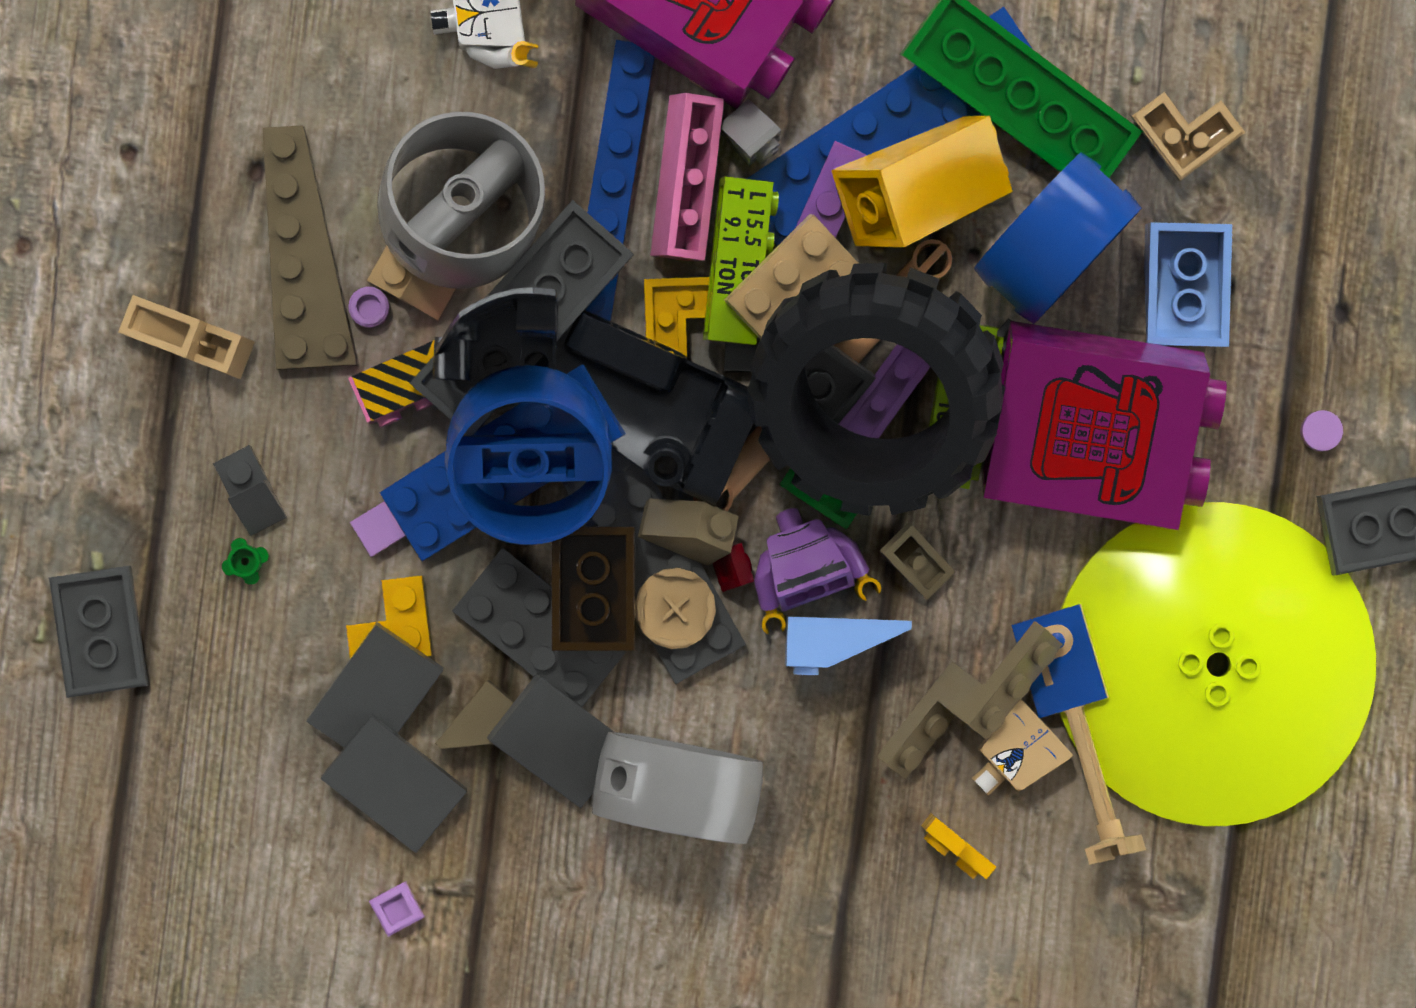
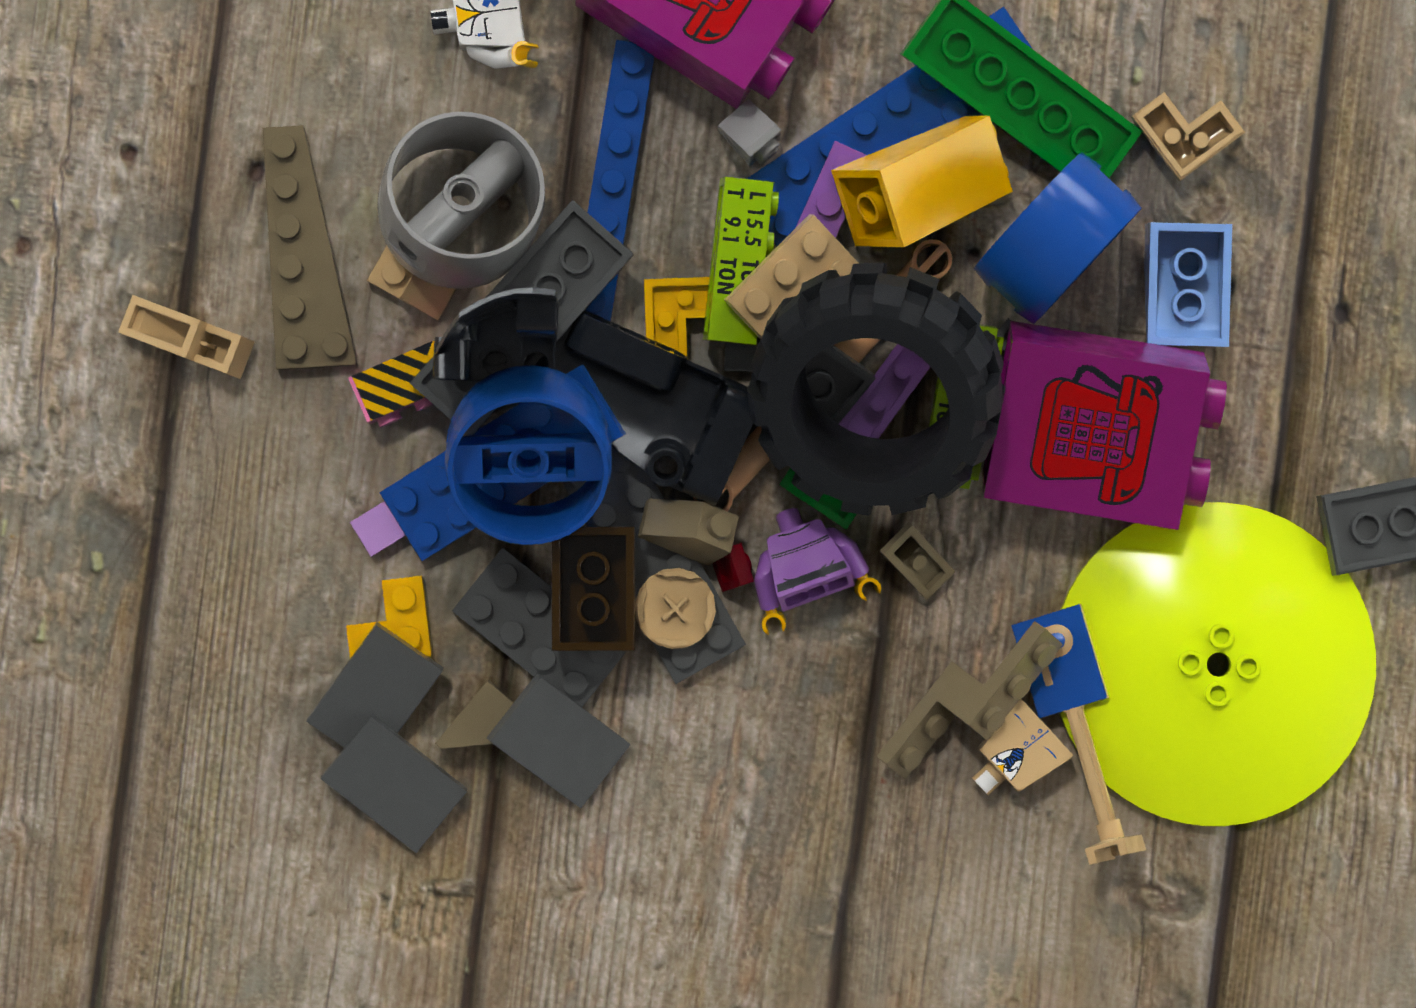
(98, 631): dark grey tile -> none
(234, 565): green plate -> none
(249, 490): dark grey slope -> none
(369, 307): lavender tile -> none
(396, 908): lavender tile -> none
(677, 788): light grey cylinder -> none
(687, 177): bright pink brick -> none
(827, 641): light blue slope -> none
(946, 840): yellow plate -> none
(1321, 430): lavender tile -> none

